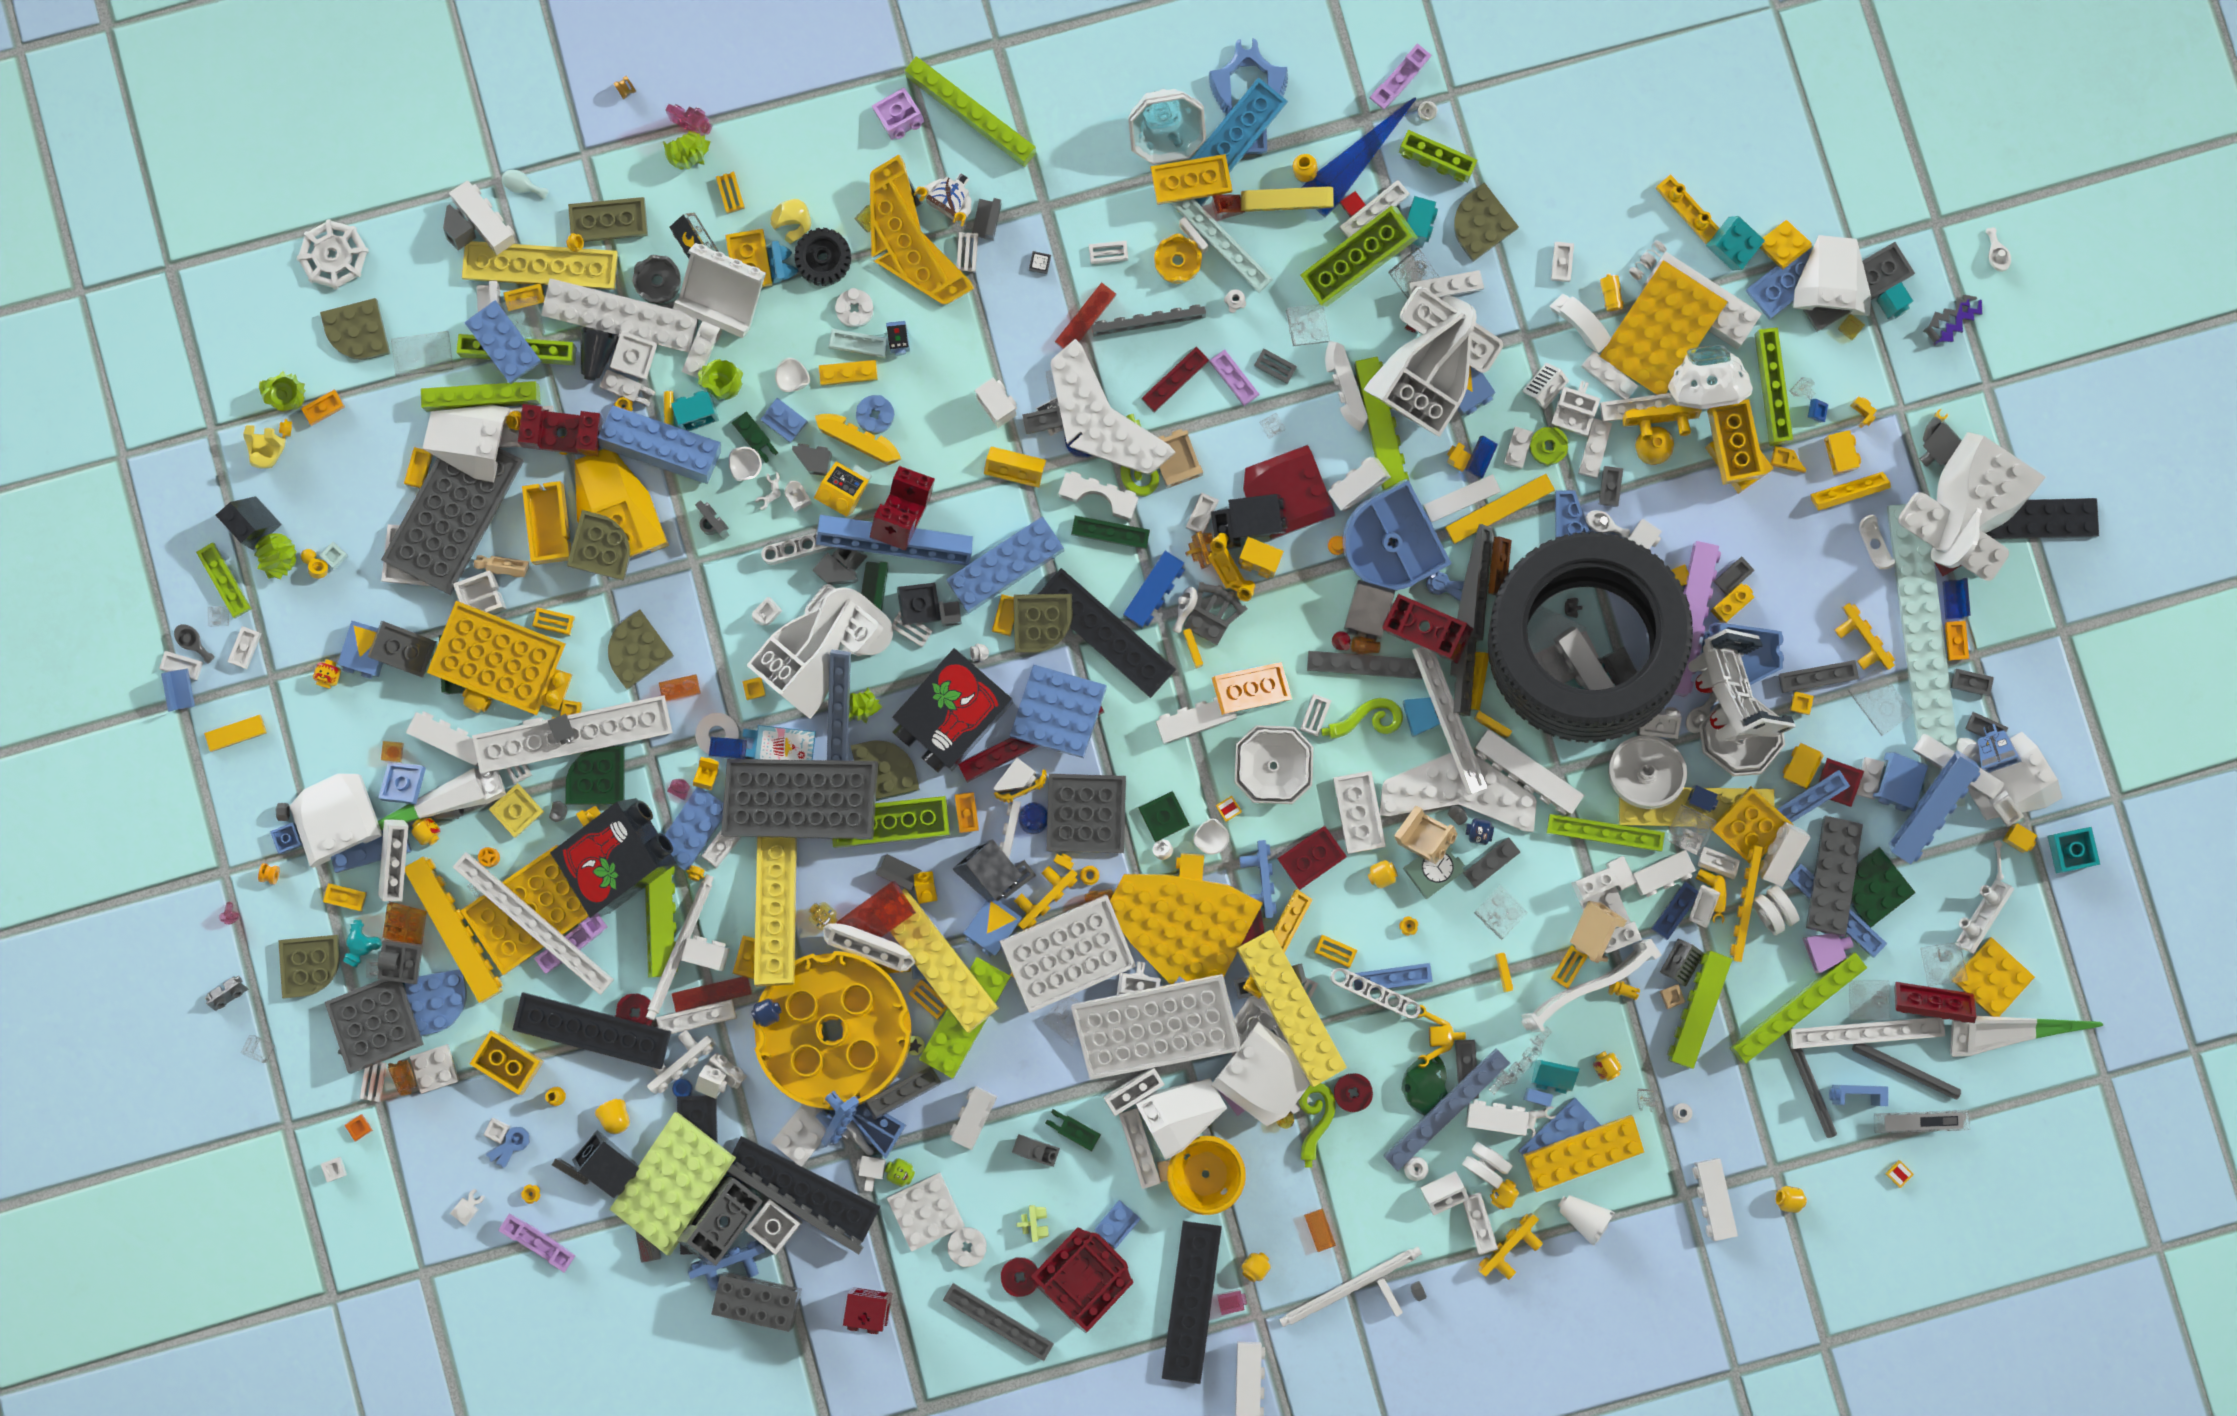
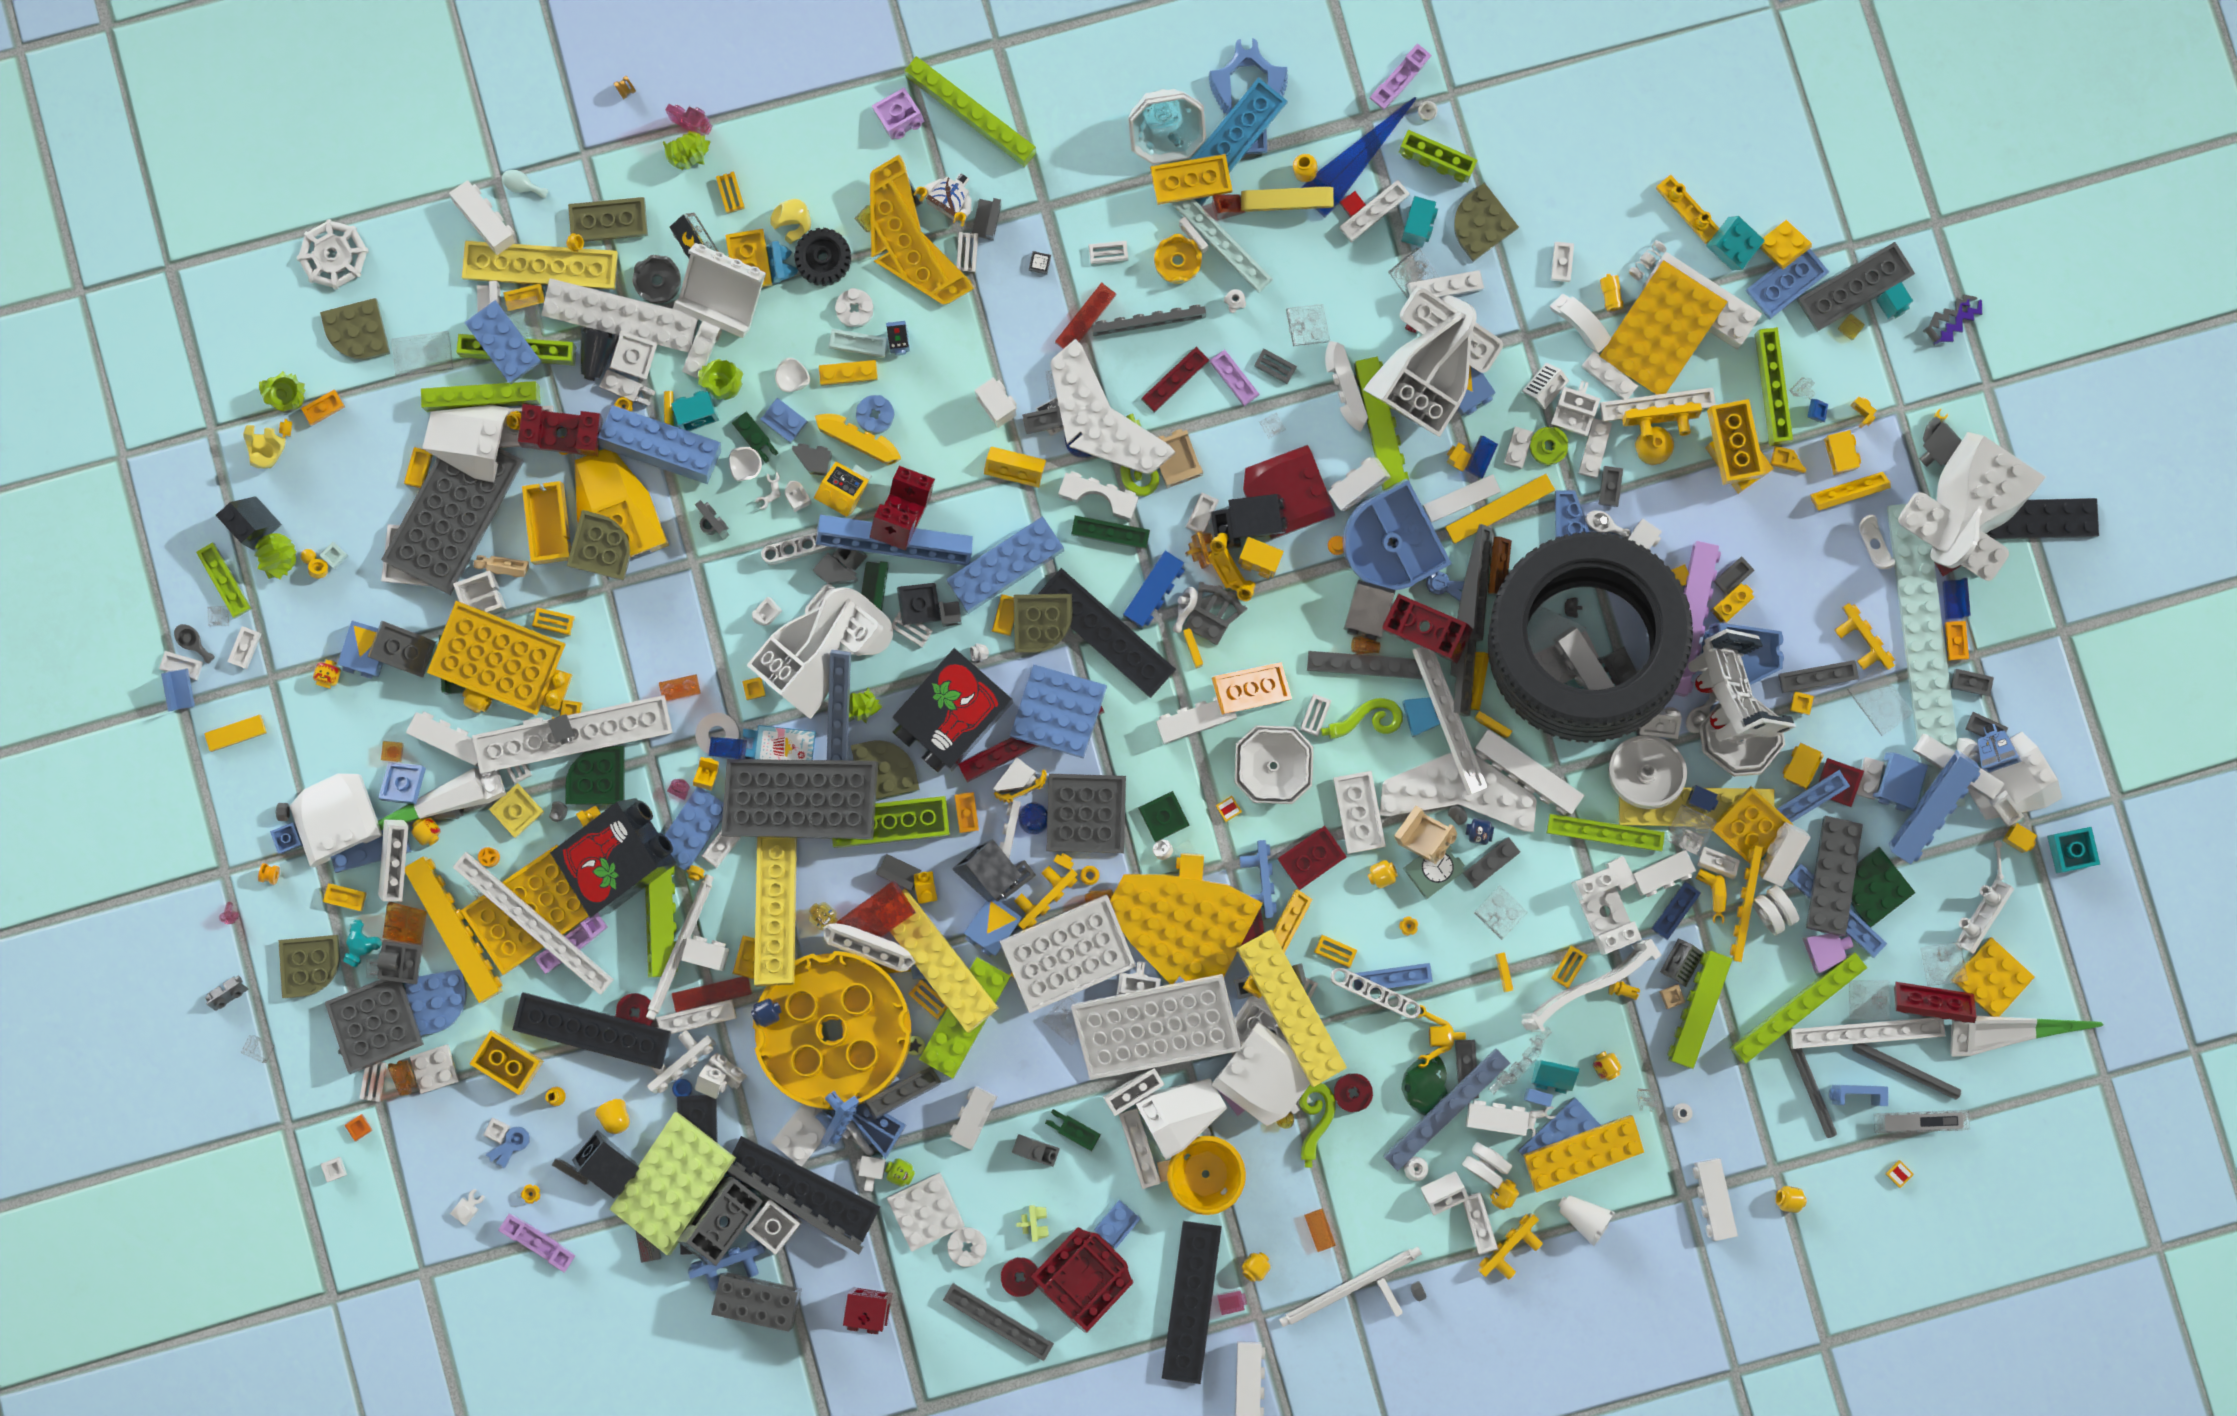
(457, 228): dark grey slope -> none
(636, 650): olive plate -> none
(1211, 837): white helmet -> none
(1341, 640): dark red plate -> none
(1359, 256): lime brick -> none
(1595, 930): tan panel -> none
(1704, 906): white tile -> none
(1710, 379): white rock -> none
(1834, 278): white wedge -> none
(1998, 254): white piece -> none

